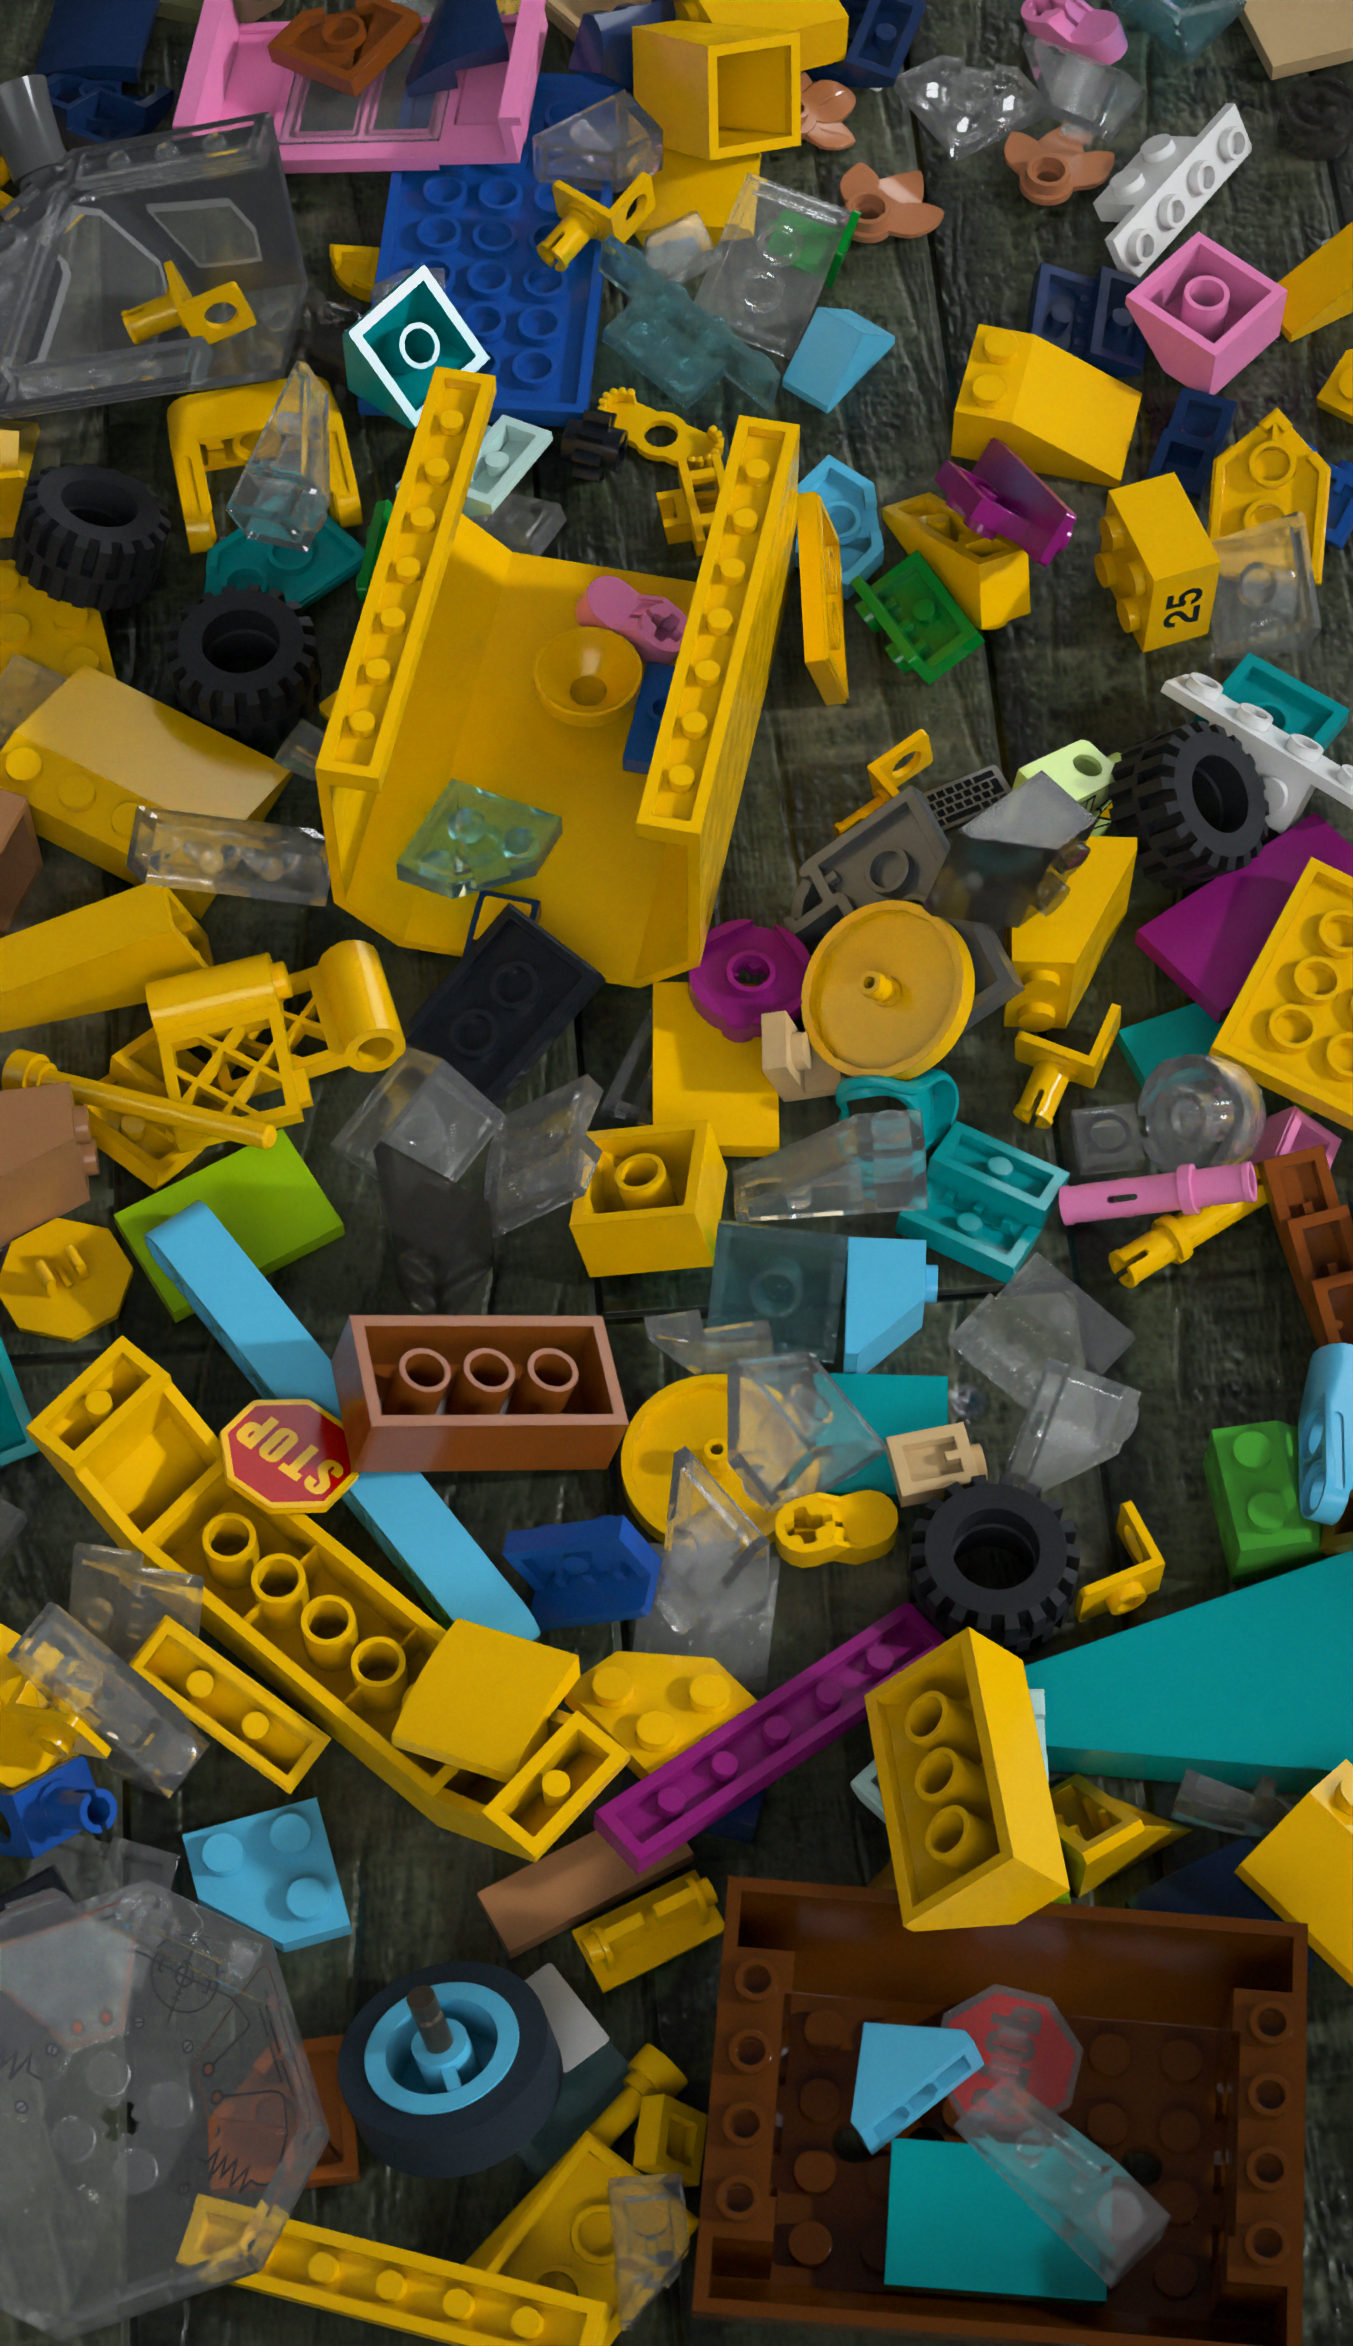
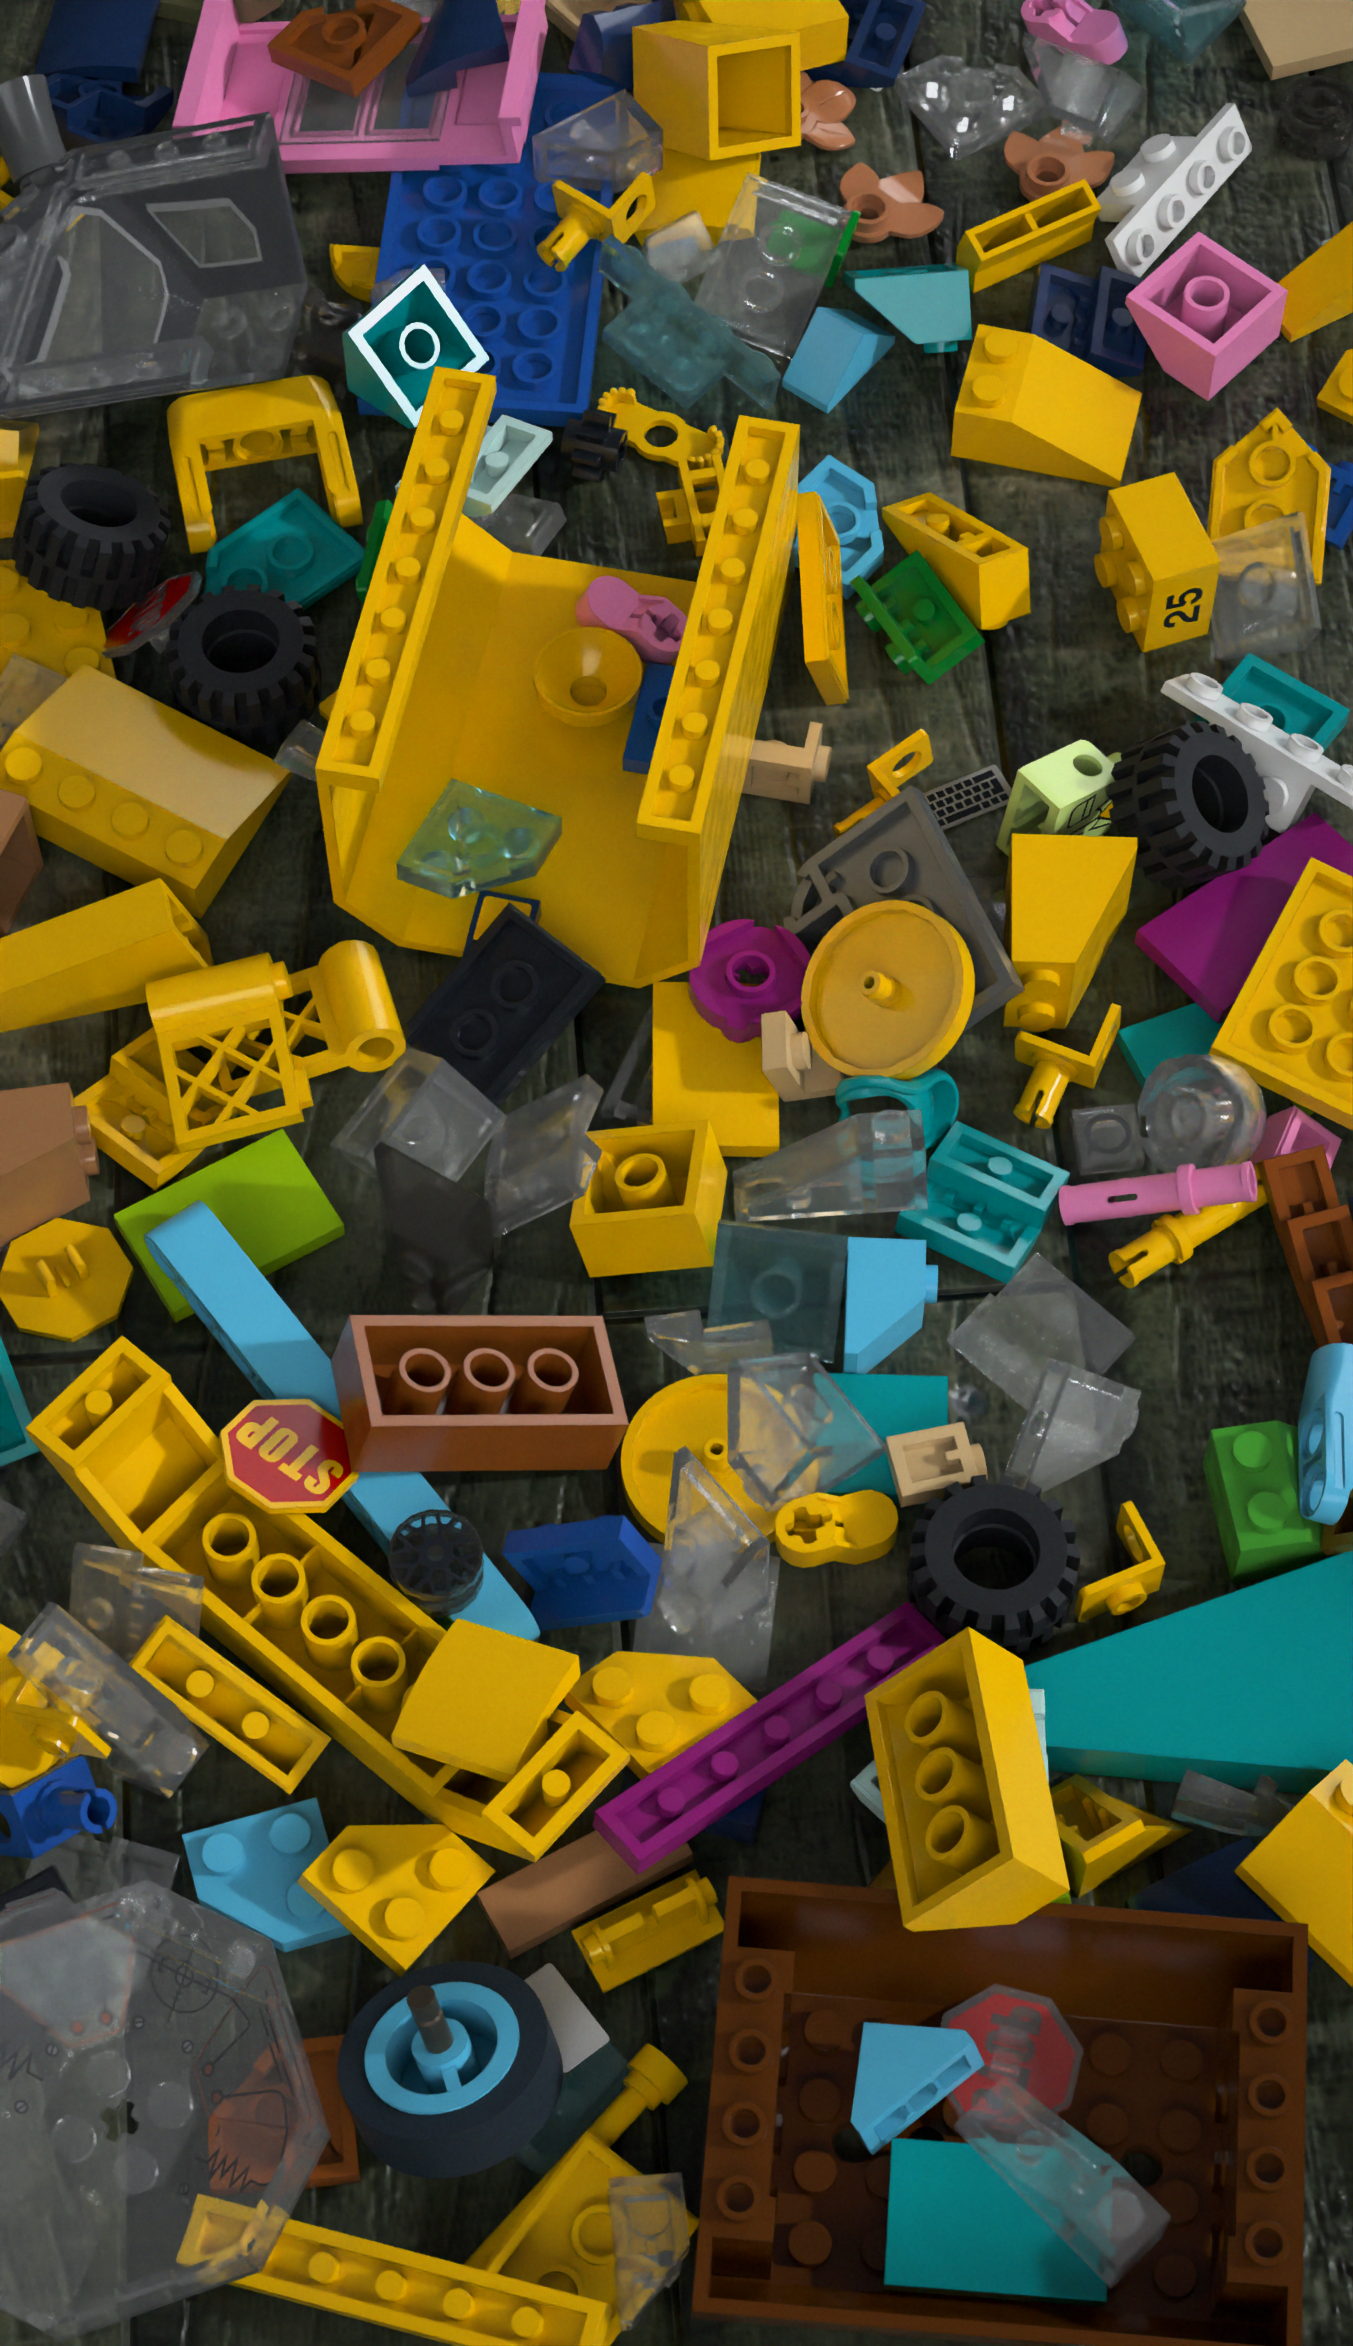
(33, 1069): yellow piece -> none
(151, 617): none -> clear piece
(180, 308): yellow bracket -> none
(229, 856): clear brick -> none
(287, 477): clear slope -> none
(396, 1885): none -> yellow plate
(437, 1563): none -> clear smoke wheel
(670, 2138): yellow plate -> none
(787, 770): none -> tan bracket
(920, 301): none -> teal slope
(1008, 500): magenta bracket -> none
(1014, 857): clear smoke slope -> none
(1028, 235): none -> yellow piece
(1193, 439): dark blue slope -> none

